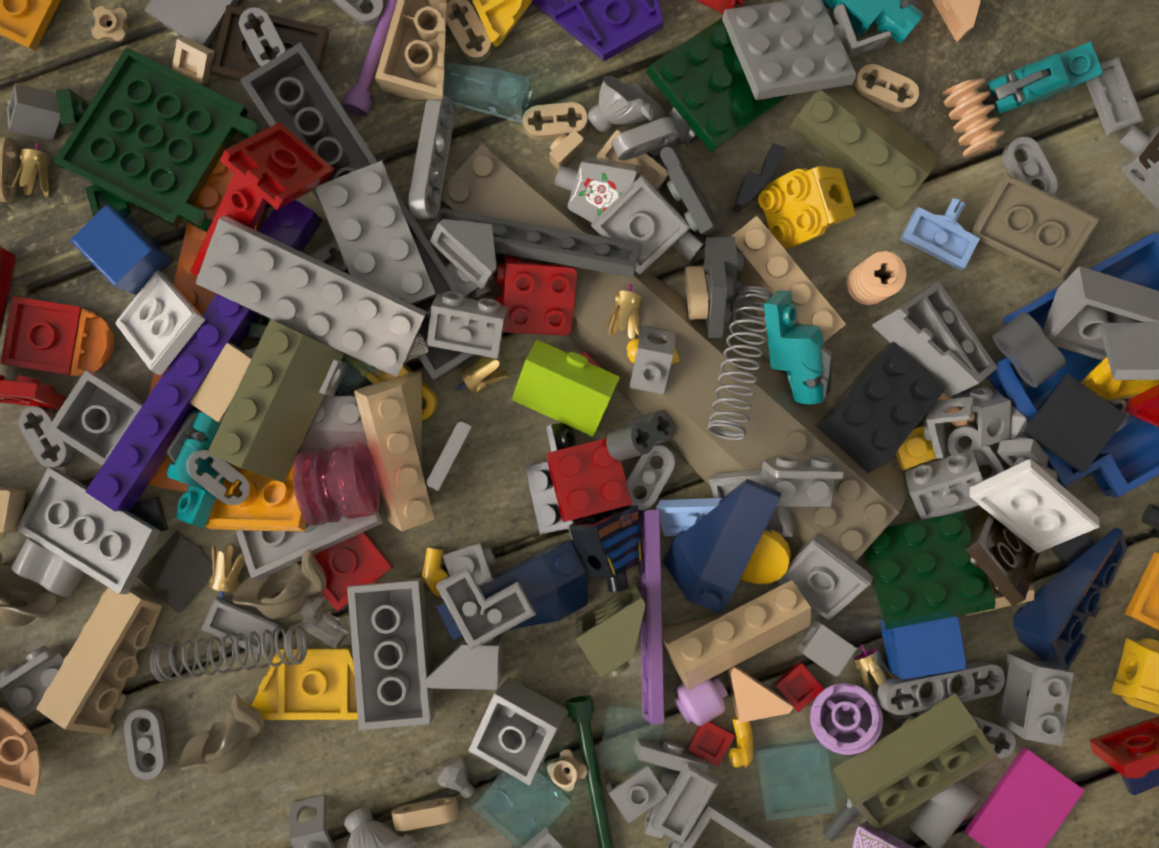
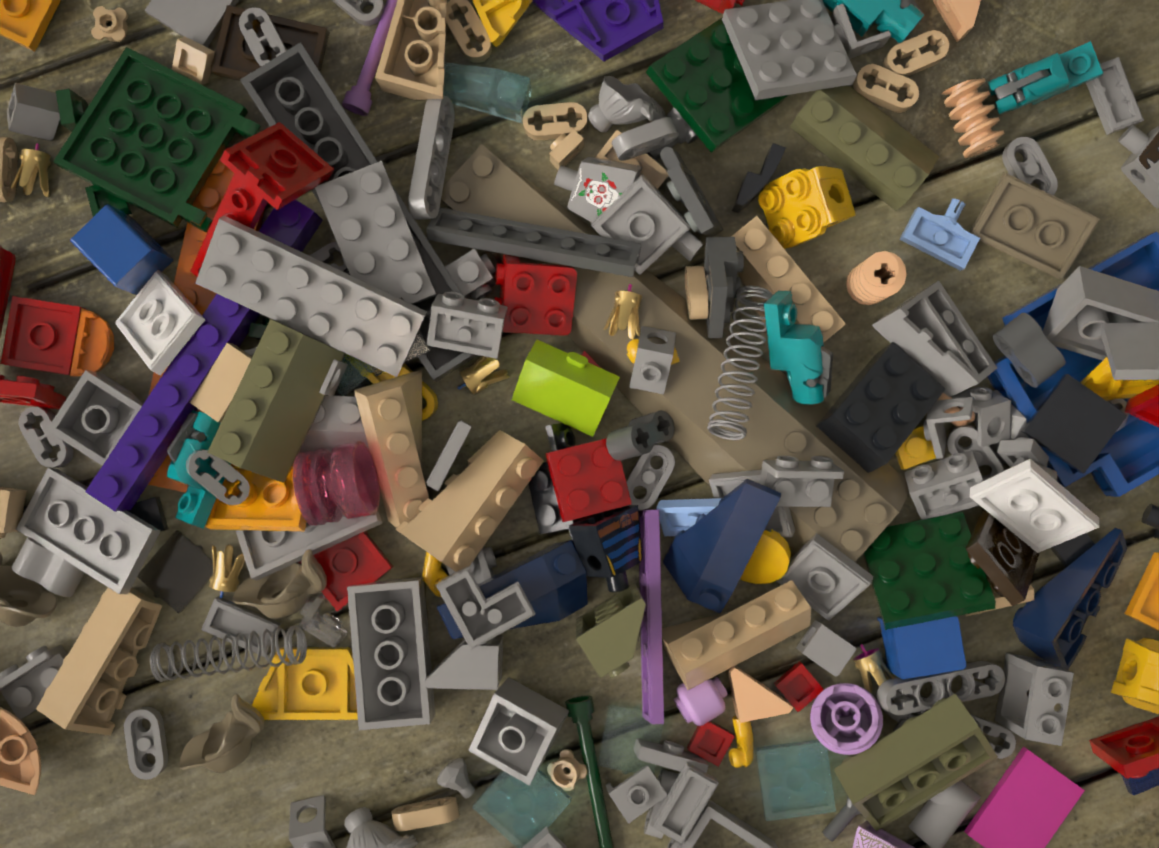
(468, 248): light grey slope -> none
(473, 502): none -> tan wedge
(912, 48): none -> tan beam

